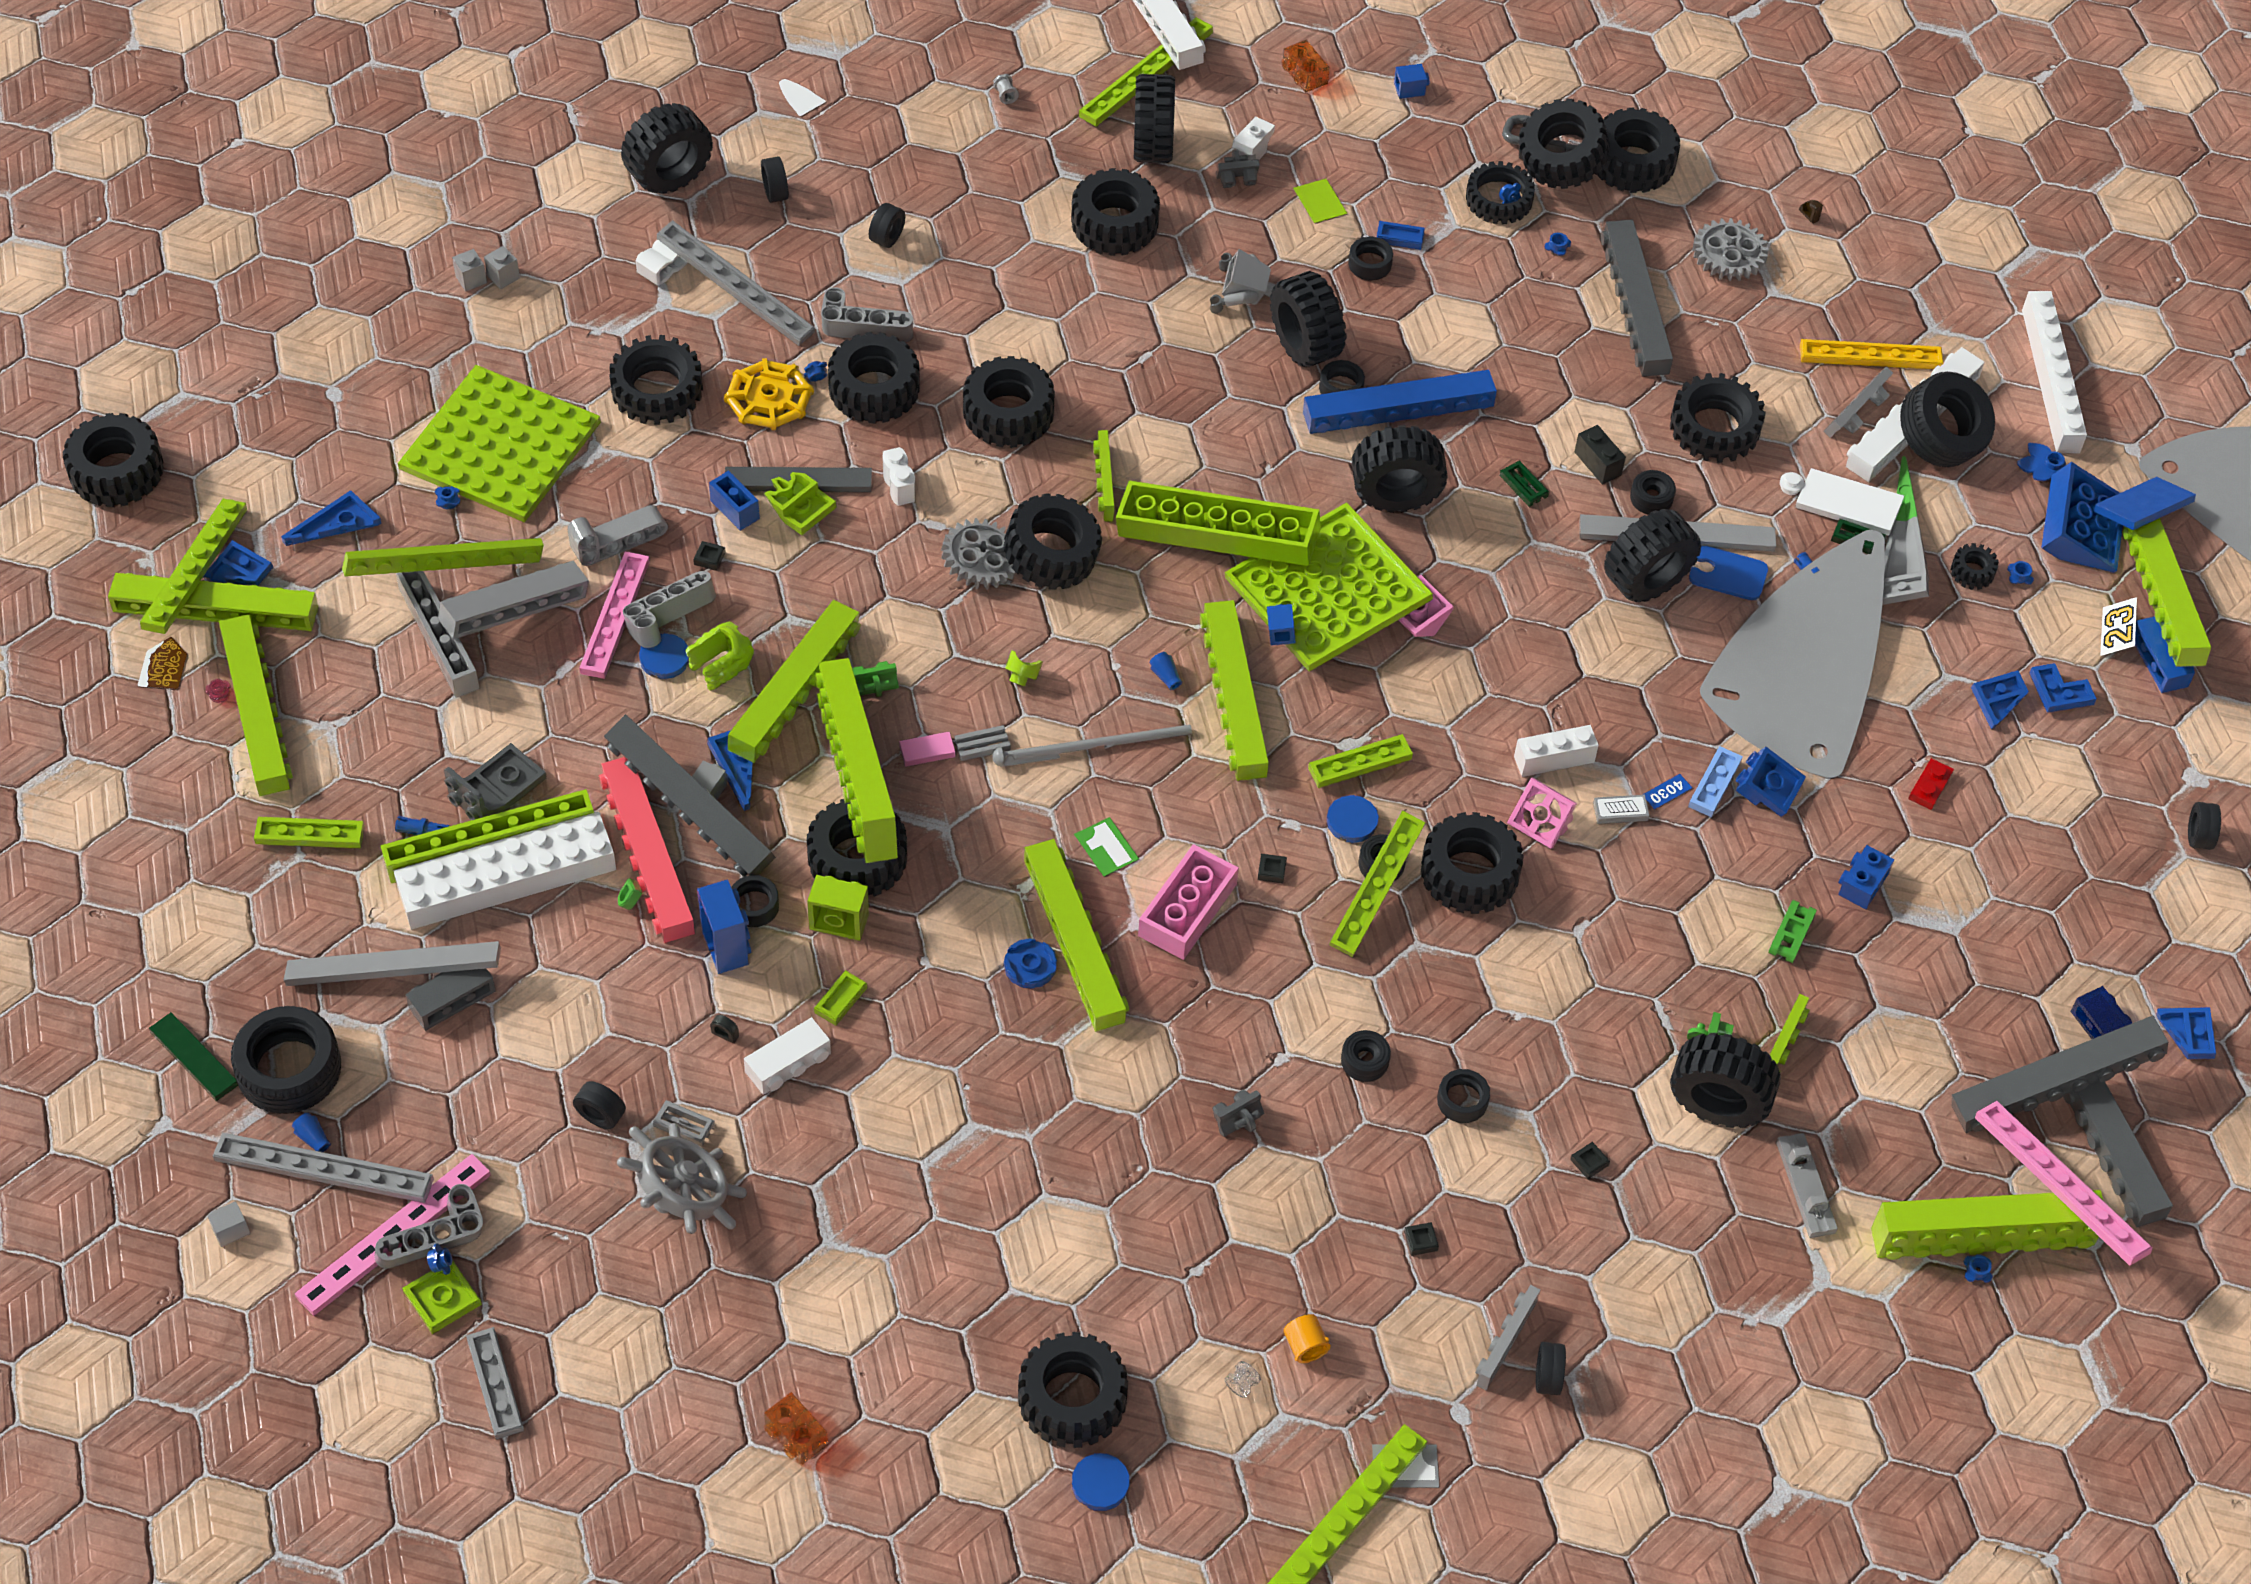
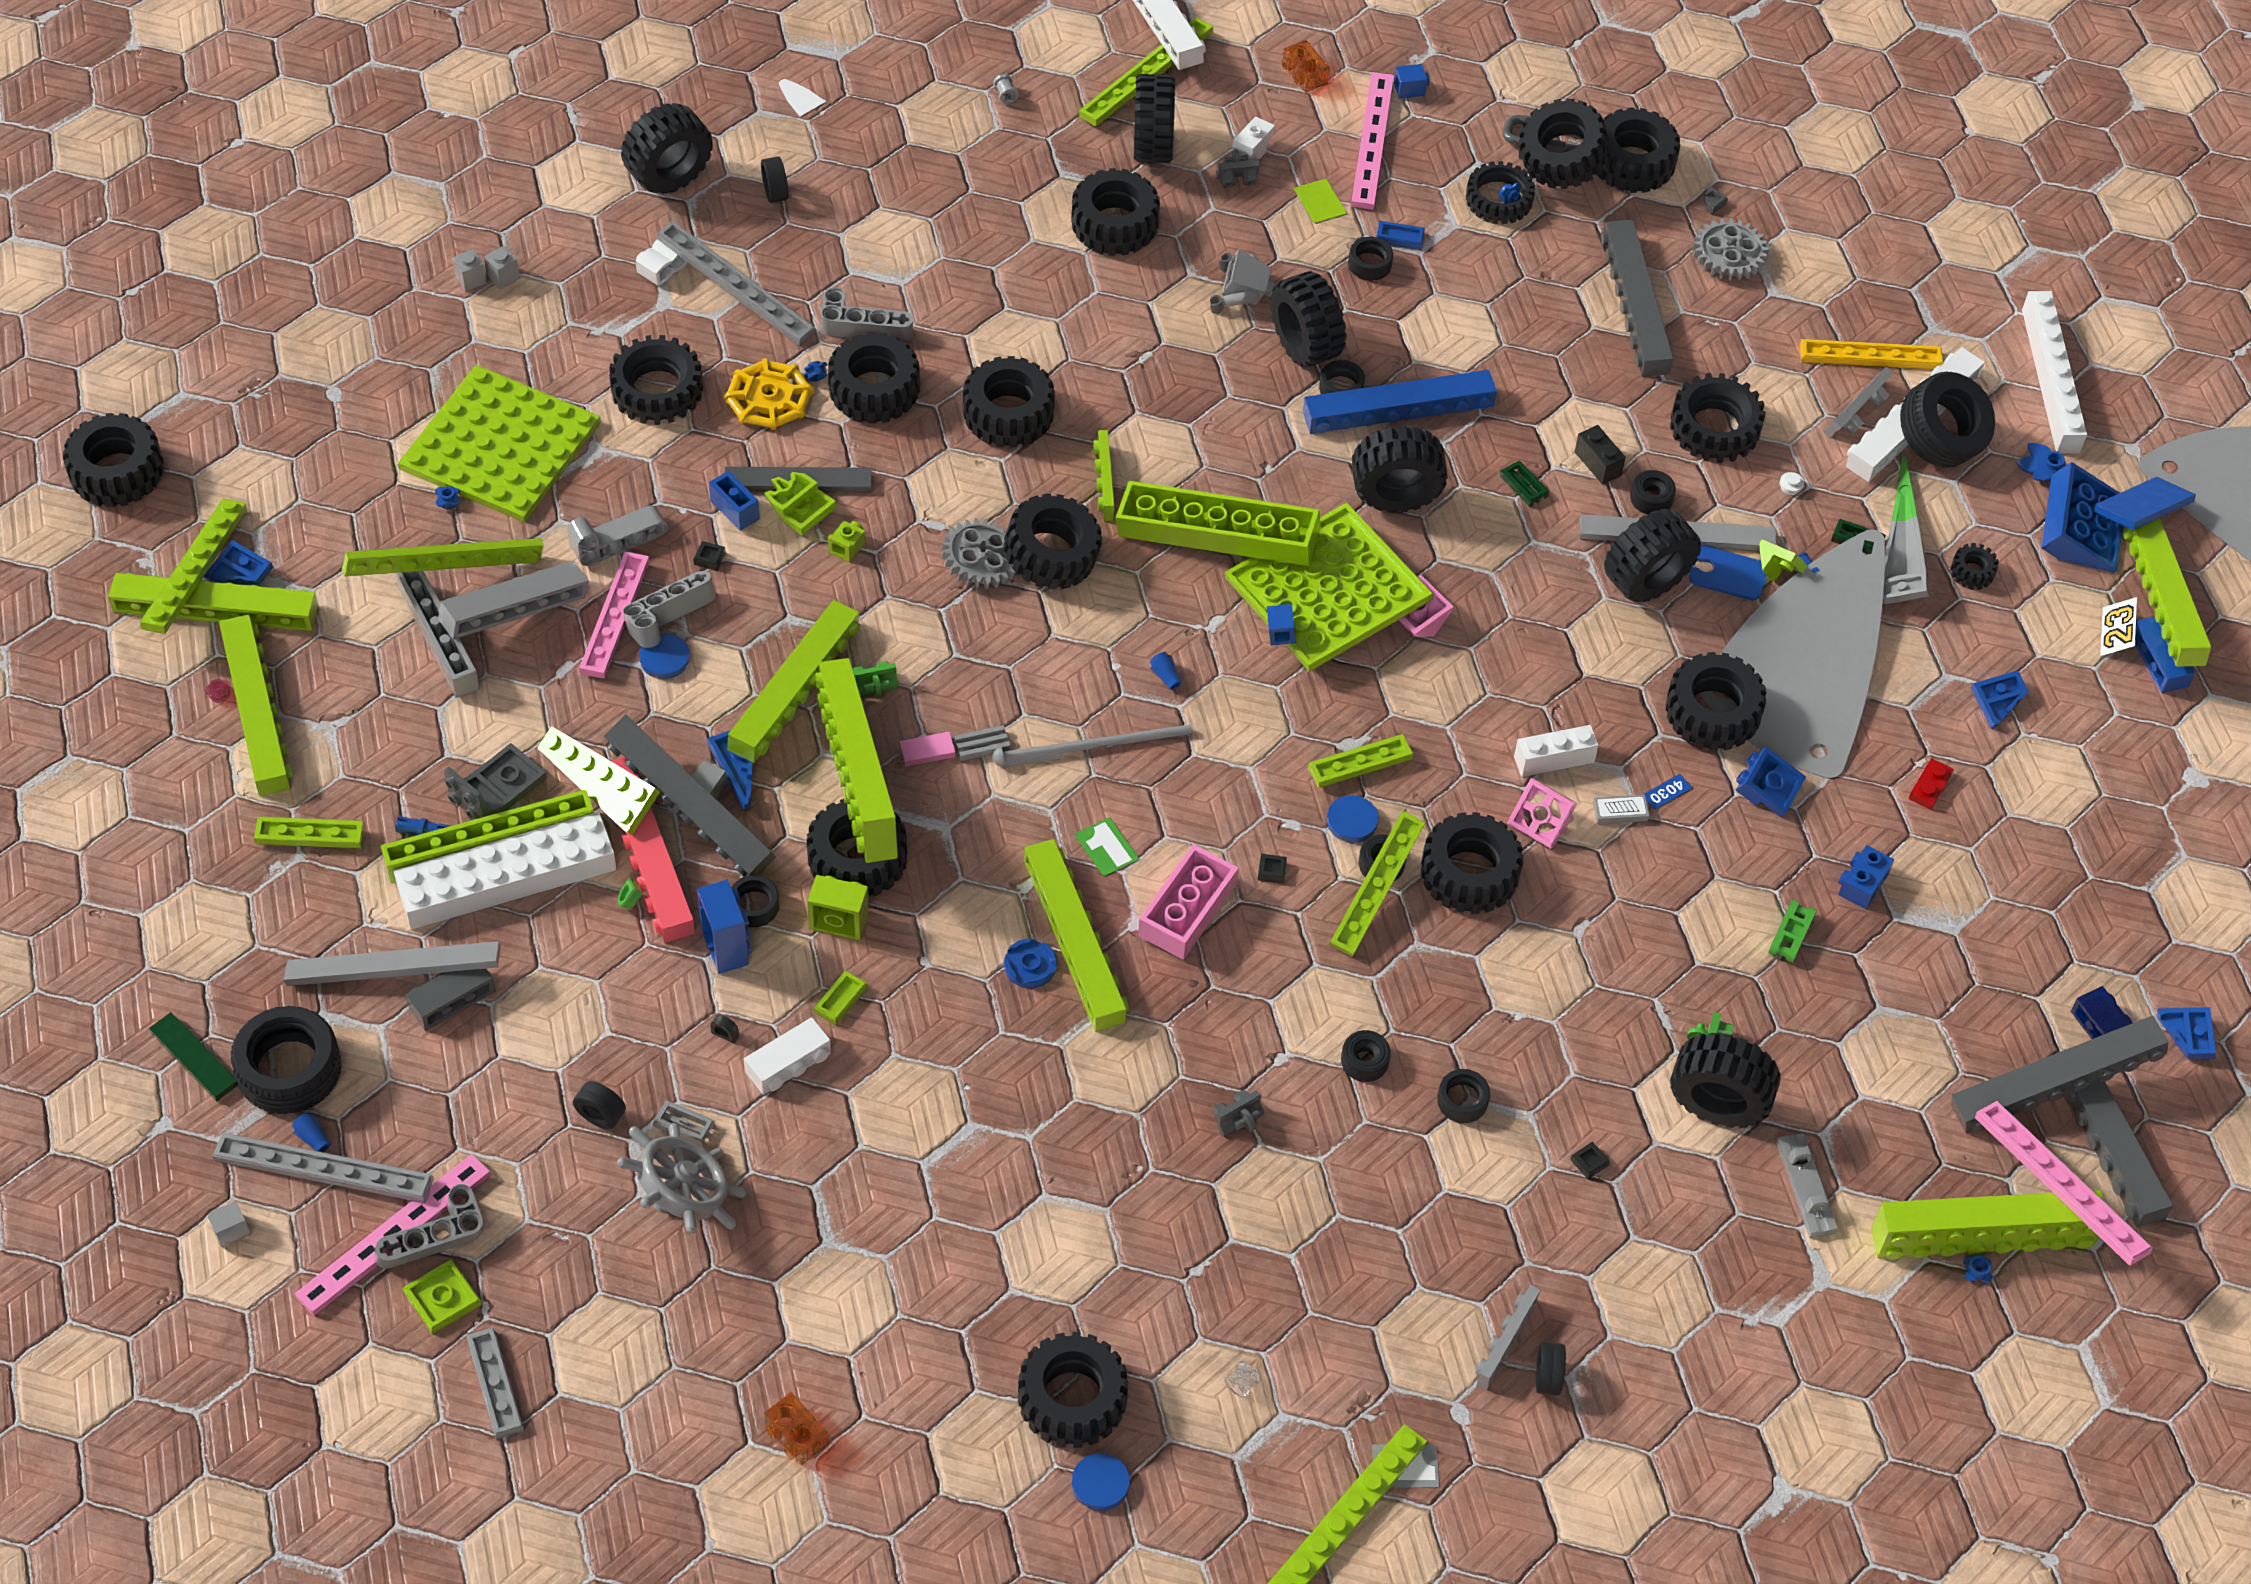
(163, 665): sticker -> none
(339, 517): blue wing -> none
(439, 1259): blue plate -> none
(608, 785): none -> wing
(712, 643): lime piece -> none
(846, 540): none -> lime brick
(887, 225): black tyre -> none
(899, 476): white brick -> none
(1022, 670): lime piece -> none
(1235, 690): lime brick -> none
(1306, 1338): light orange piece -> none
(1372, 141): none -> bright pink tile
(1421, 1238): pearl dark grey tile -> none
(1558, 243): blue plate -> none
(1714, 200): none -> dark grey tile
(1715, 781): light blue plate -> none
(1722, 675): none -> black tyre
(1776, 559): none -> lime slope
(1790, 1032): lime plate -> none
(1811, 210): dark brown tile -> none
(1850, 501): white tile -> none
(2020, 573): blue plate -> none
(2060, 695): blue plate -> none
(2204, 825): black tyre -> none

